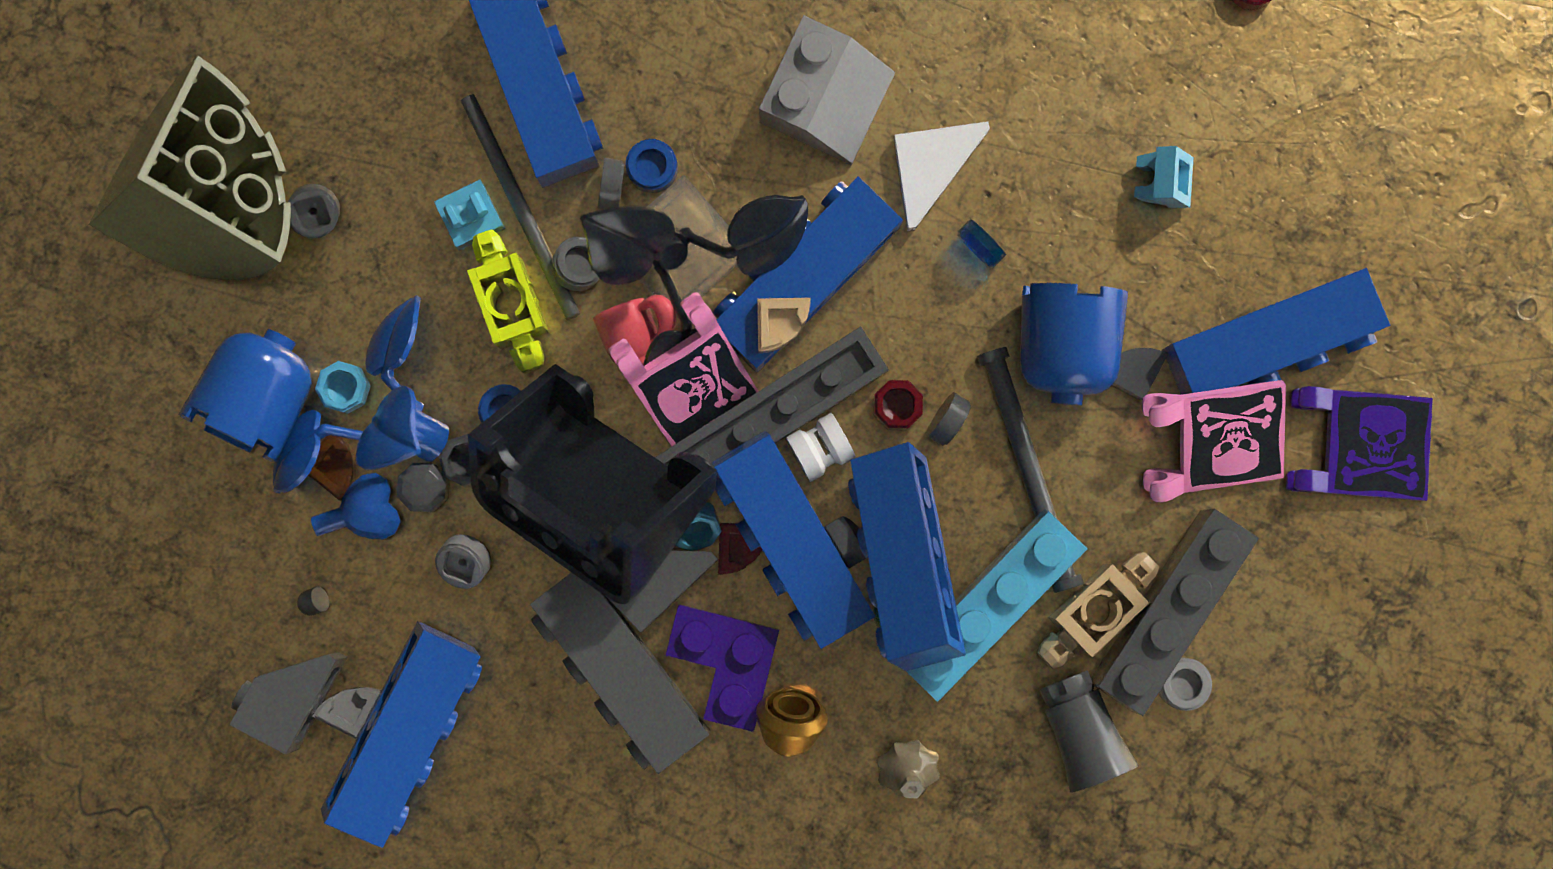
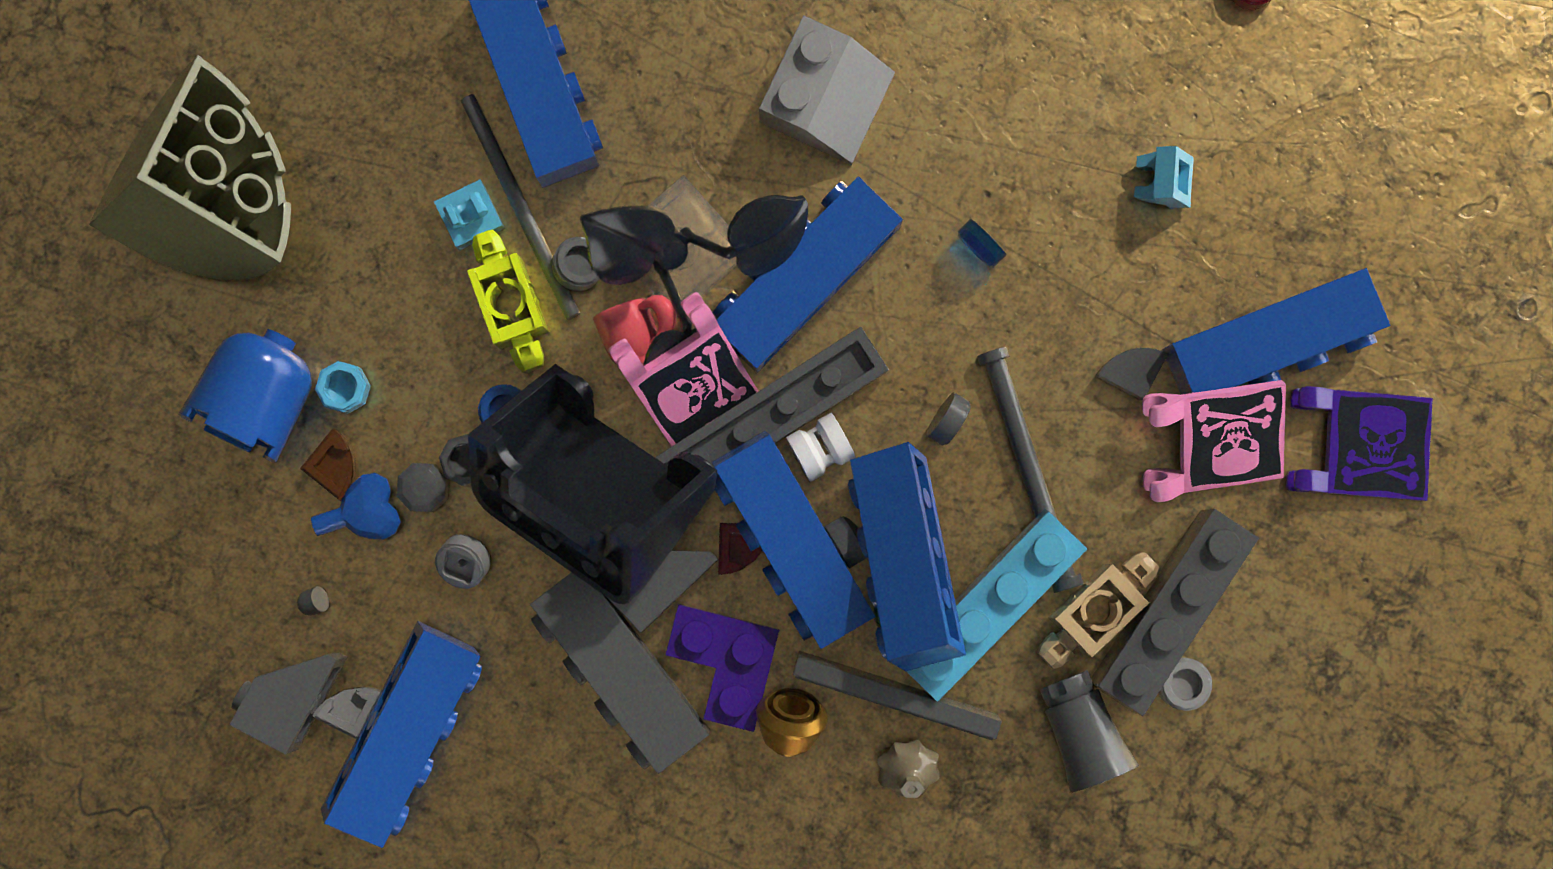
(314, 210): dark grey tile -> none
(396, 429): blue plant -> none
(611, 183): dark grey tile -> none
(651, 165): blue tile -> none
(702, 530): medium azure tile -> none
(780, 321): tan tile -> none
(896, 696): none -> dark grey tile
(898, 404): dark red tile -> none
(930, 162): white tile -> none
(1071, 339): blue cylinder -> none

